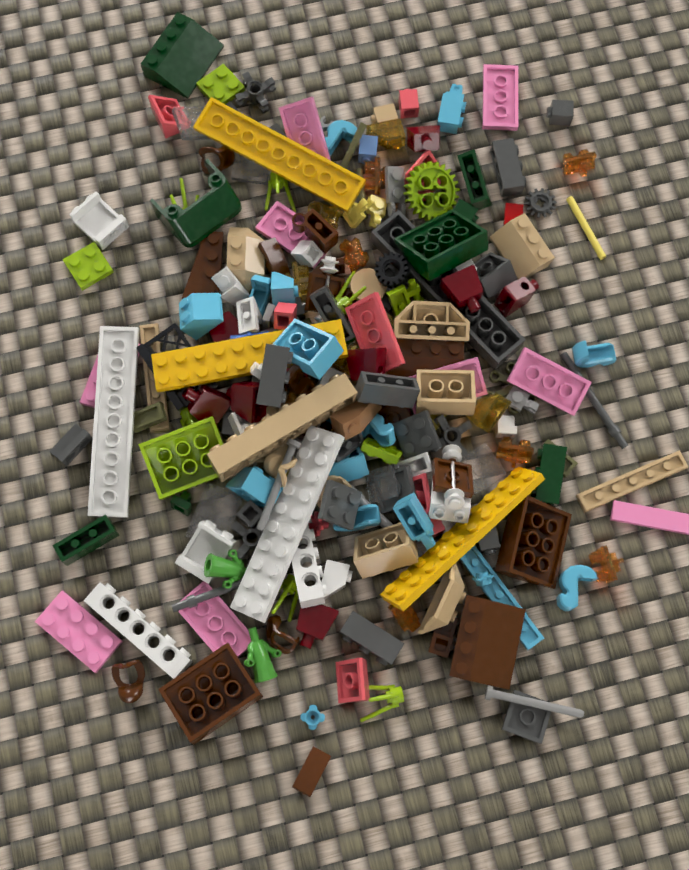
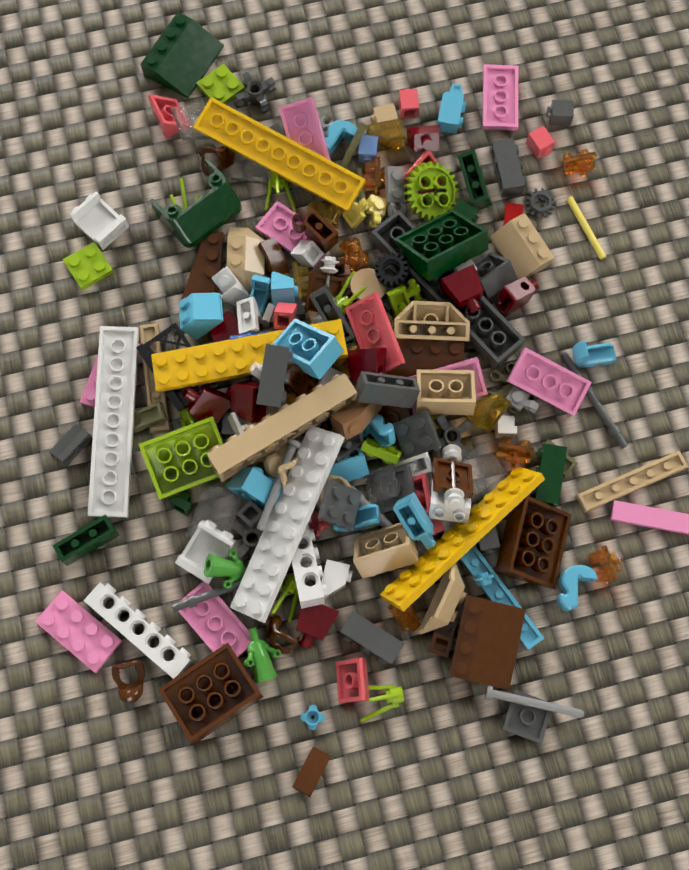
(540, 142): none -> coral brick

